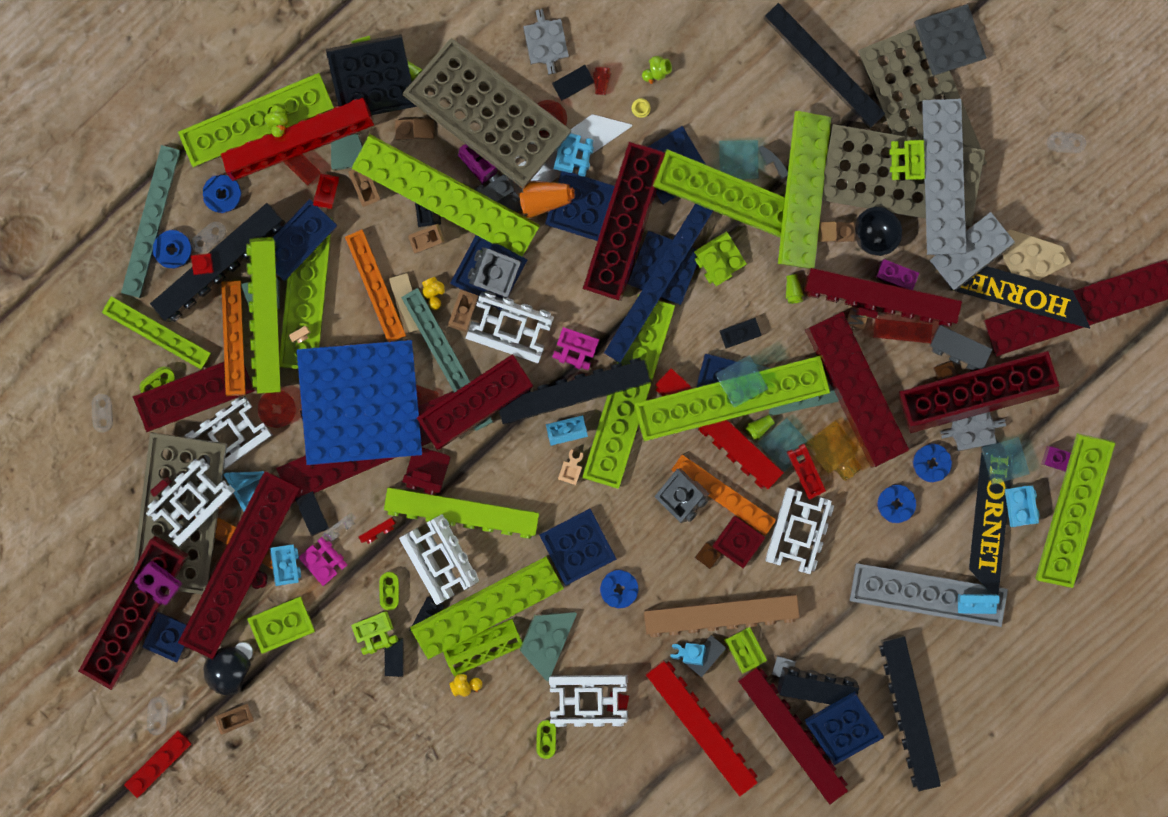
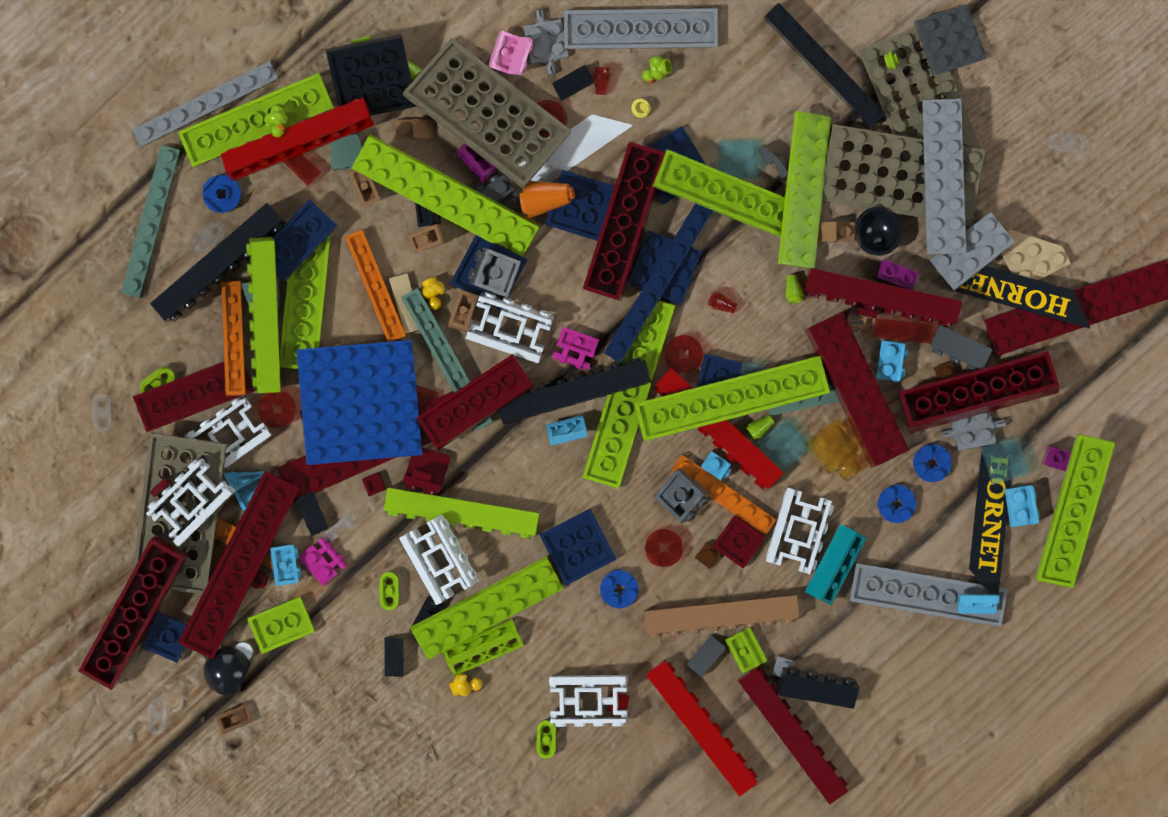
(156, 333): lime plate -> none
(157, 764): red plate -> none
(161, 578): magenta brick -> none
(164, 241): blue plate -> none
(202, 264): red plate -> none
(205, 104): none -> light grey plate
(300, 335): light nougat plate -> none
(326, 191): red plate -> none
(370, 535): red plate -> none
(372, 627): lime plate -> none
(374, 484): none -> dark red tile
(511, 53): none -> bright pink bracket
(546, 639): sand green wing -> none
(567, 153): medium azure plate -> none
(570, 470): light nougat plate -> none
(640, 29): none -> light grey plate
(652, 548): none -> clear red plate
(672, 354): none -> clear red plate
(691, 653): medium azure plate -> none
(716, 466): none -> medium azure bracket
(719, 259): lime plate -> none
(721, 302): none -> clear red cone
(740, 333): black plate -> none
(741, 381): clear light blue plate -> none
(806, 472): red plate -> none
(835, 564): none -> teal brick
(844, 728): dark blue plate -> none
(891, 60): none -> lime plate
(891, 361): none -> medium azure bracket
(910, 712): black brick -> none
(914, 160): lime plate -> none

